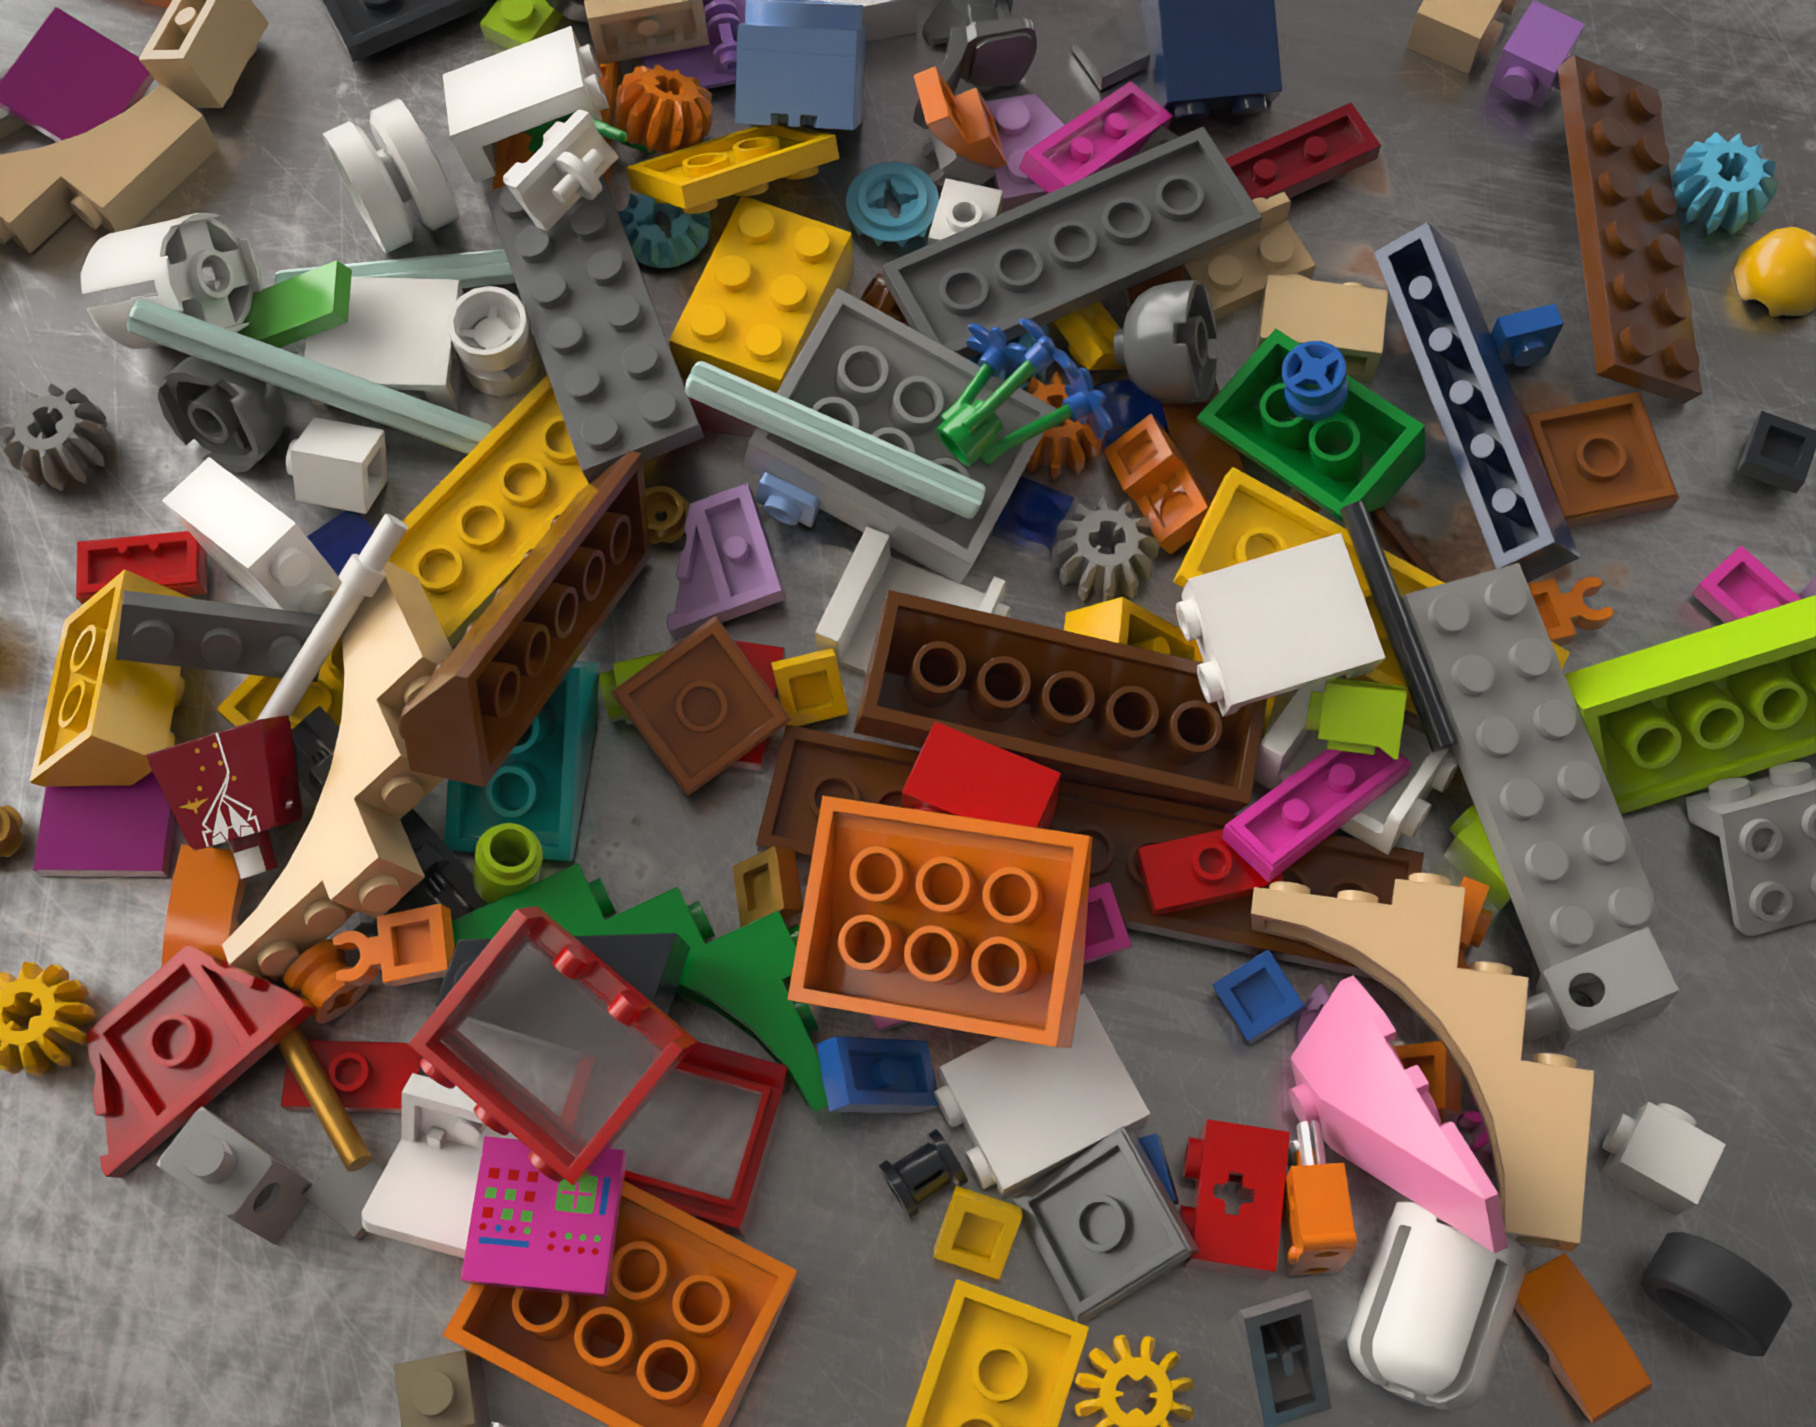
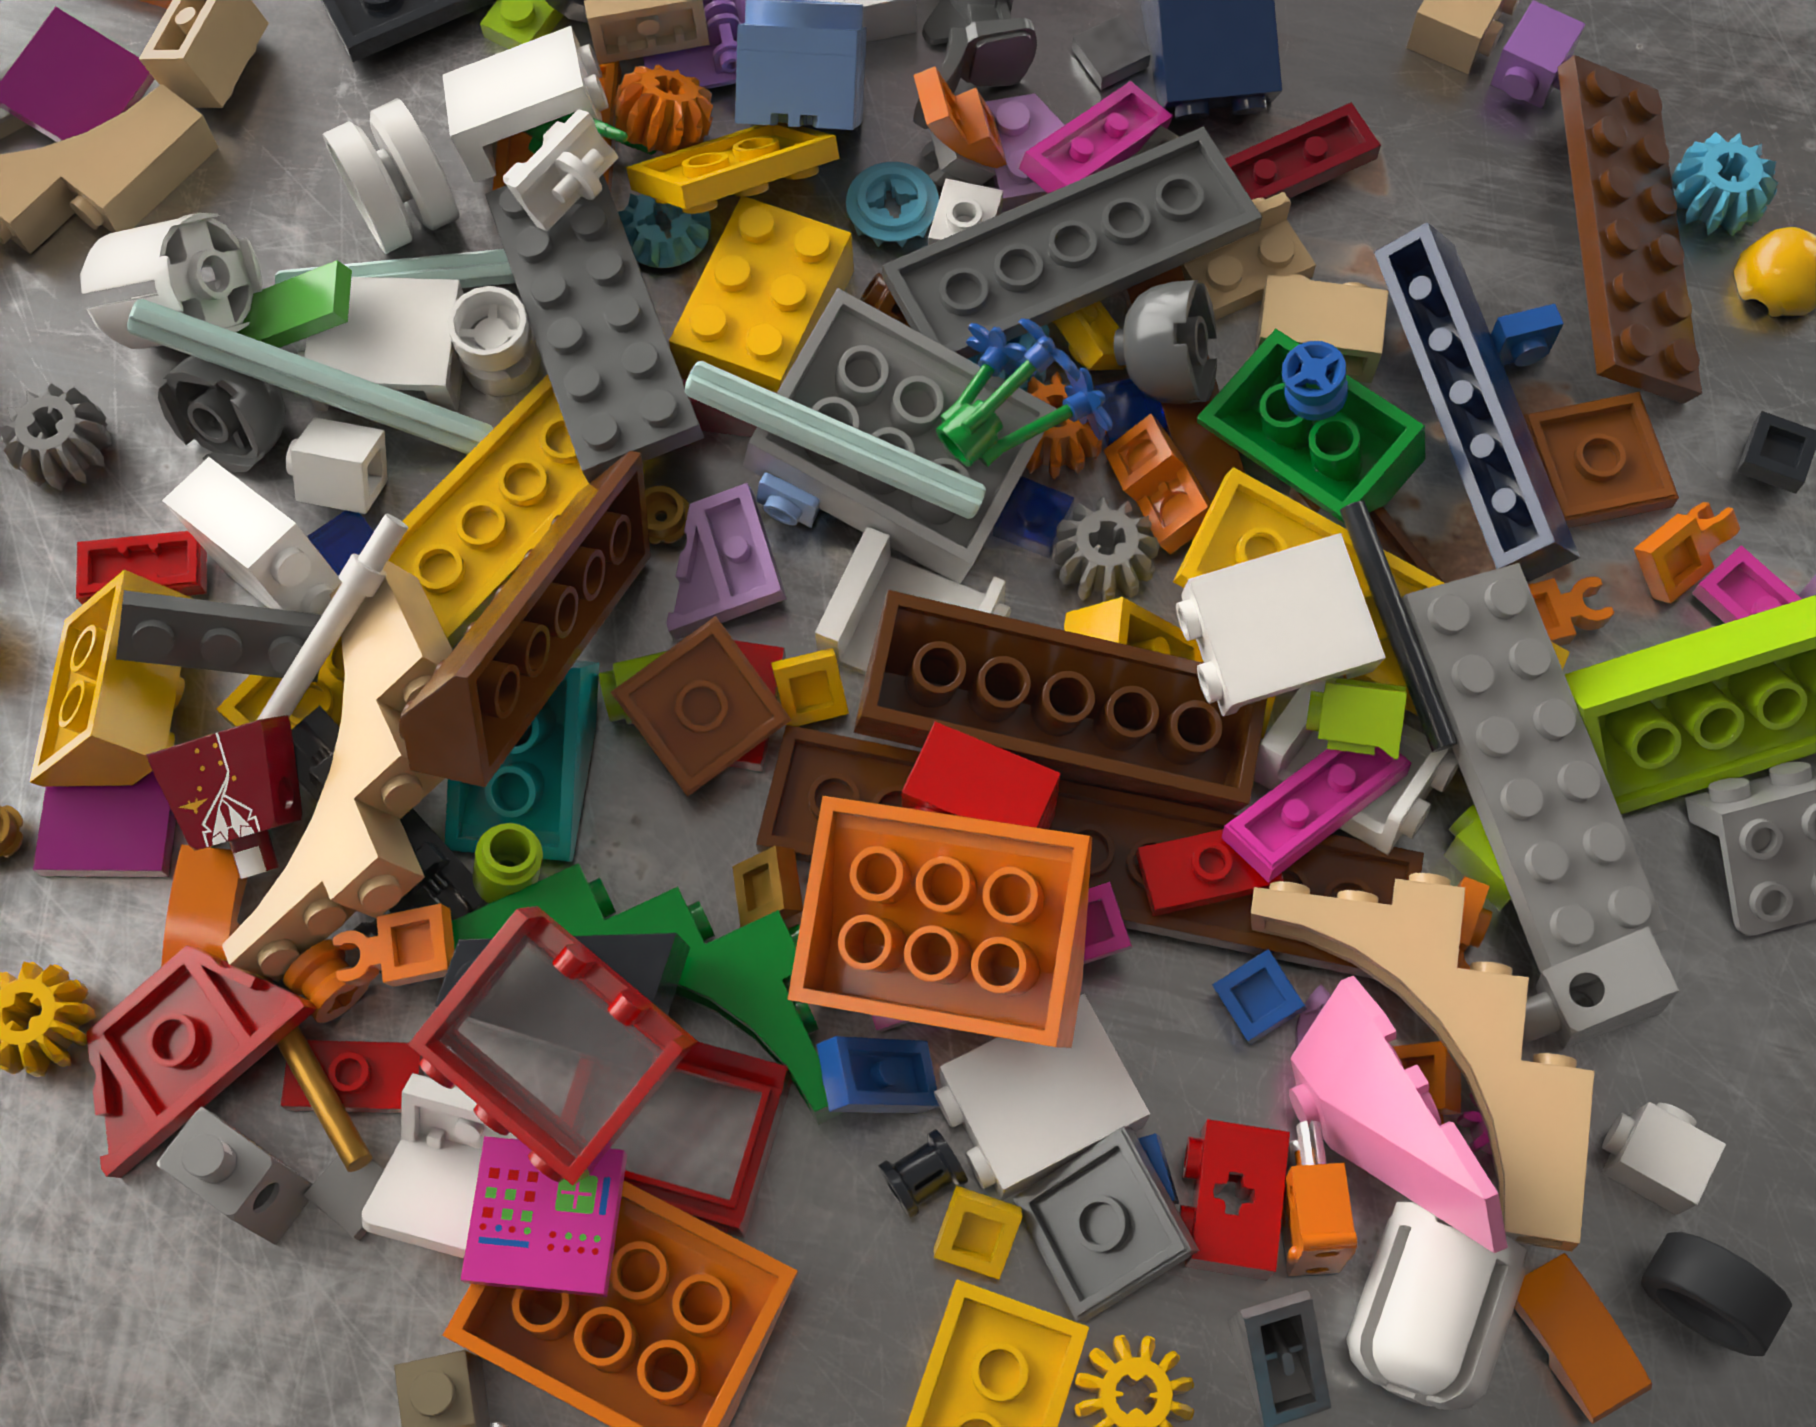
(1680, 549): none -> orange plate

